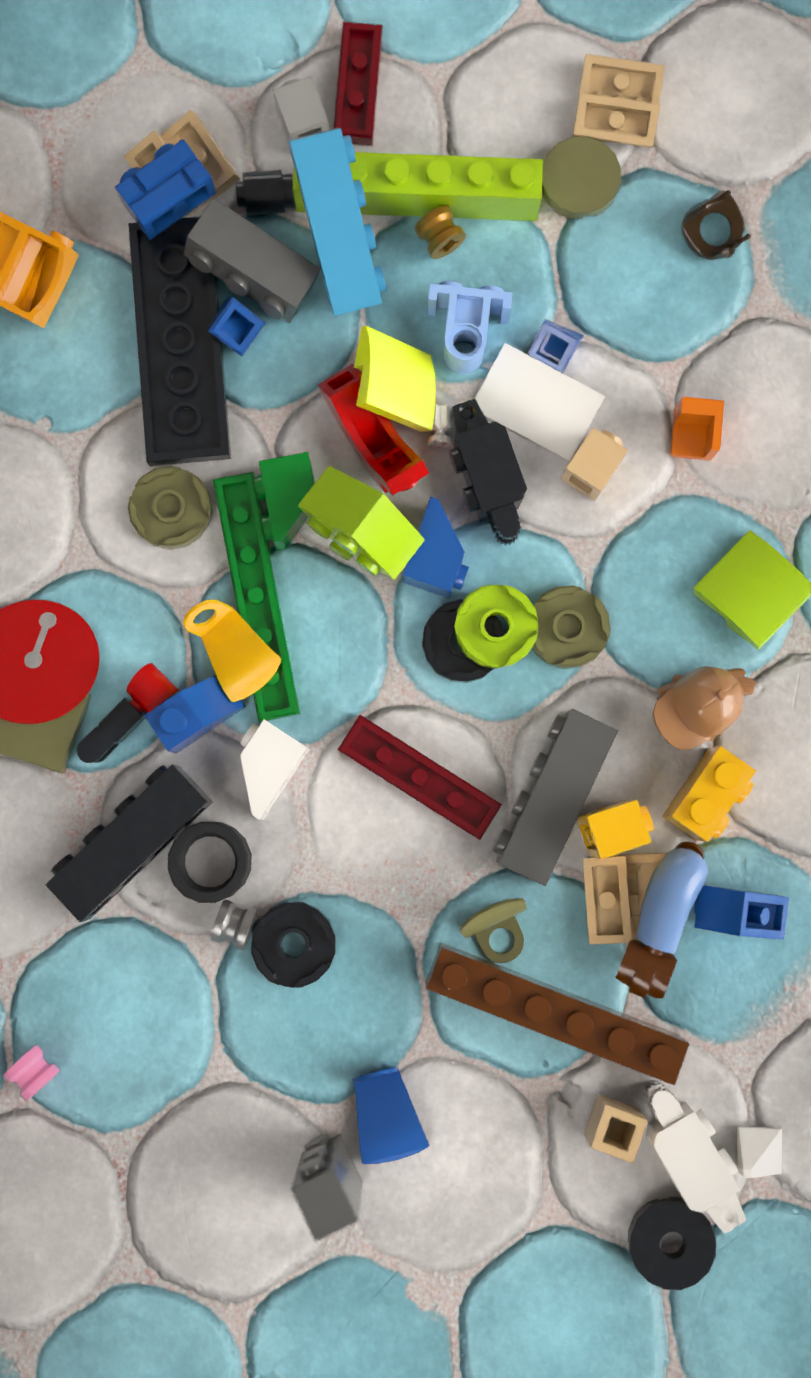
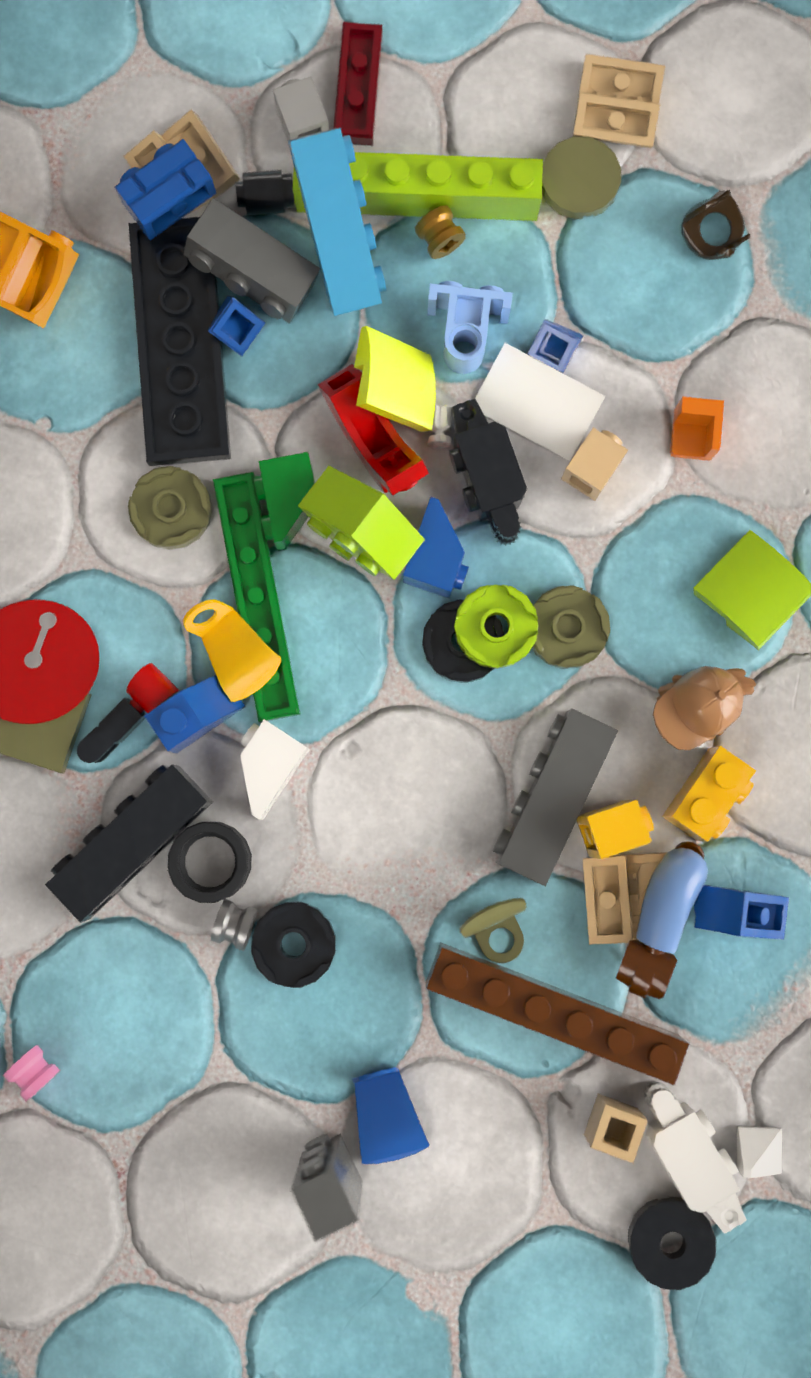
(419, 777): dark red tile -> none

